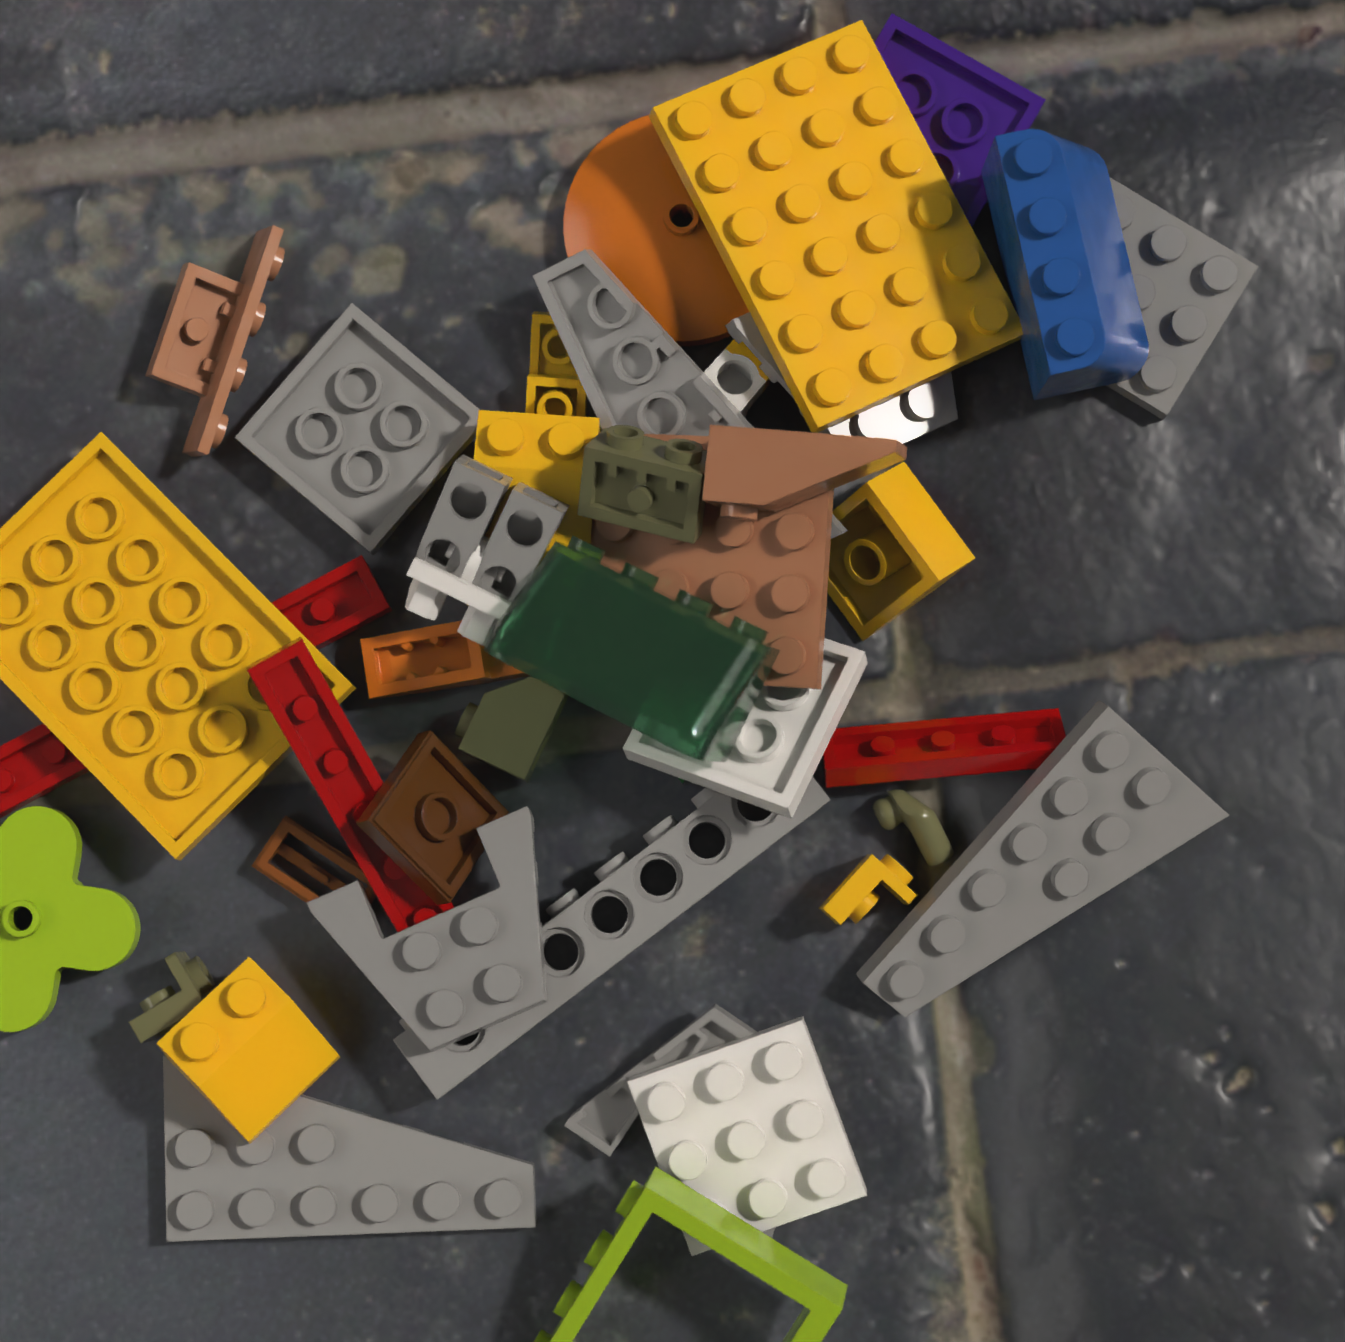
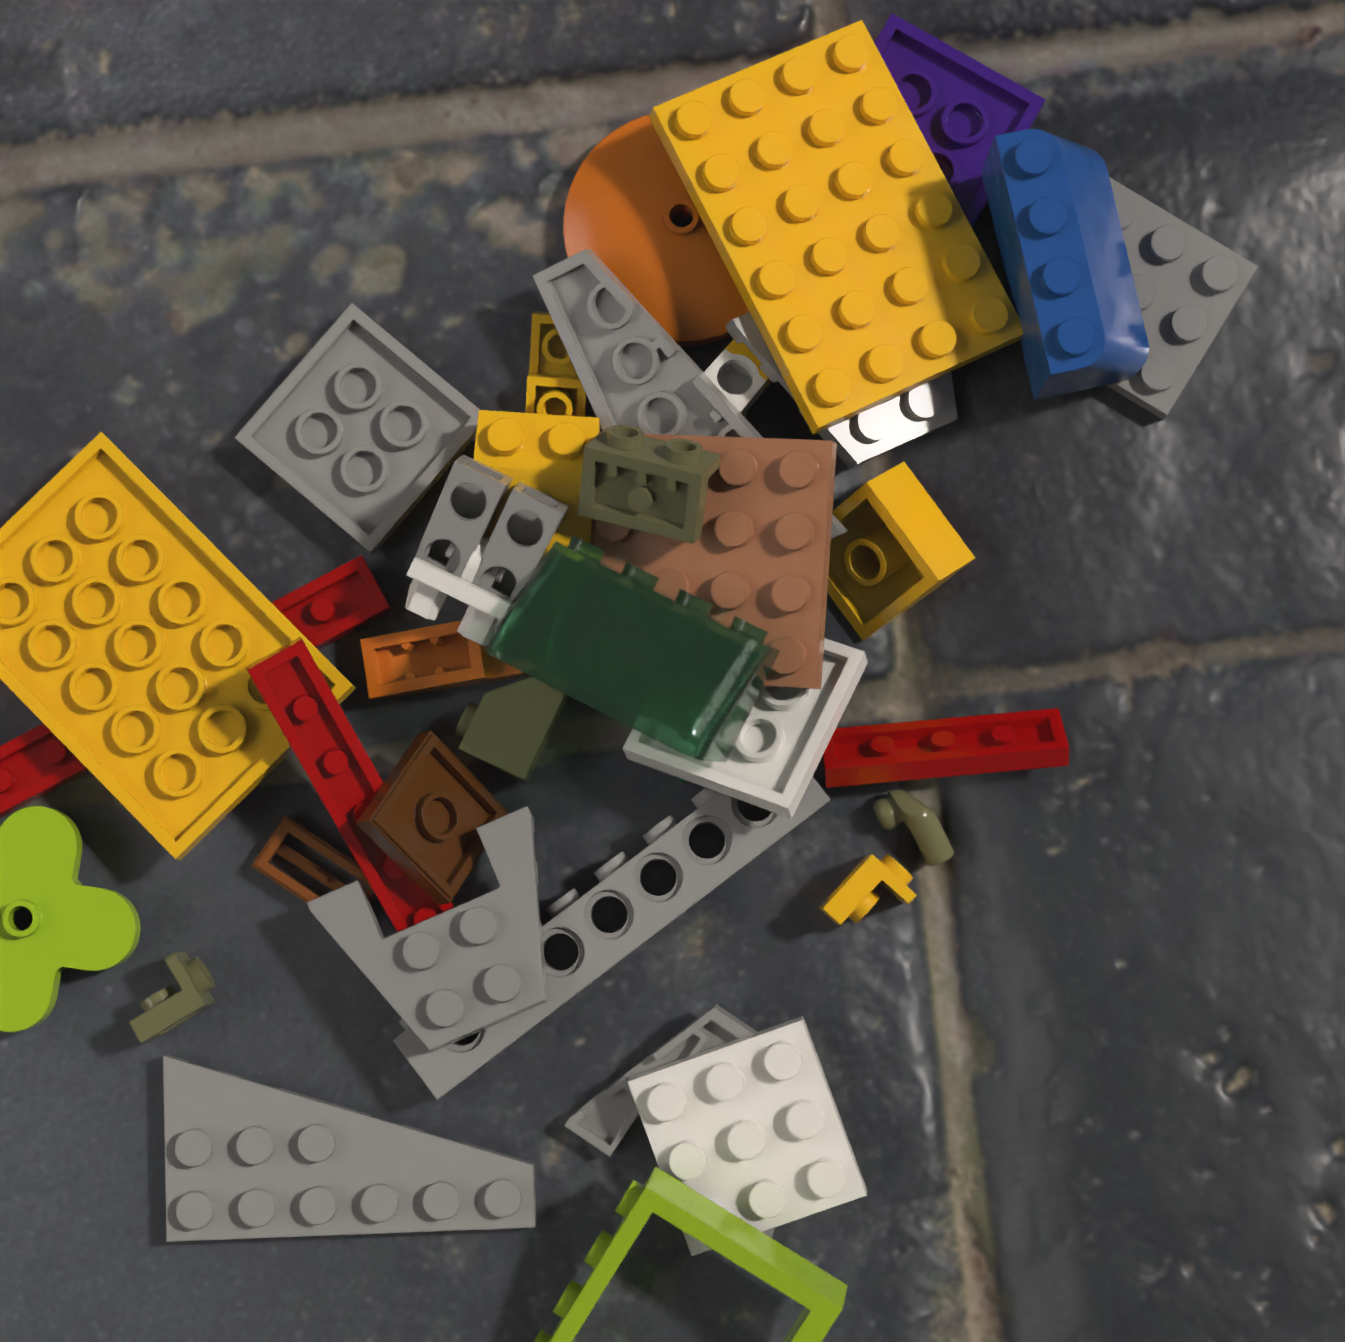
(208, 333): nougat bracket -> none
(248, 1050): yellow slope -> none
(782, 468): nougat slope -> none
(1065, 838): light grey wing -> none

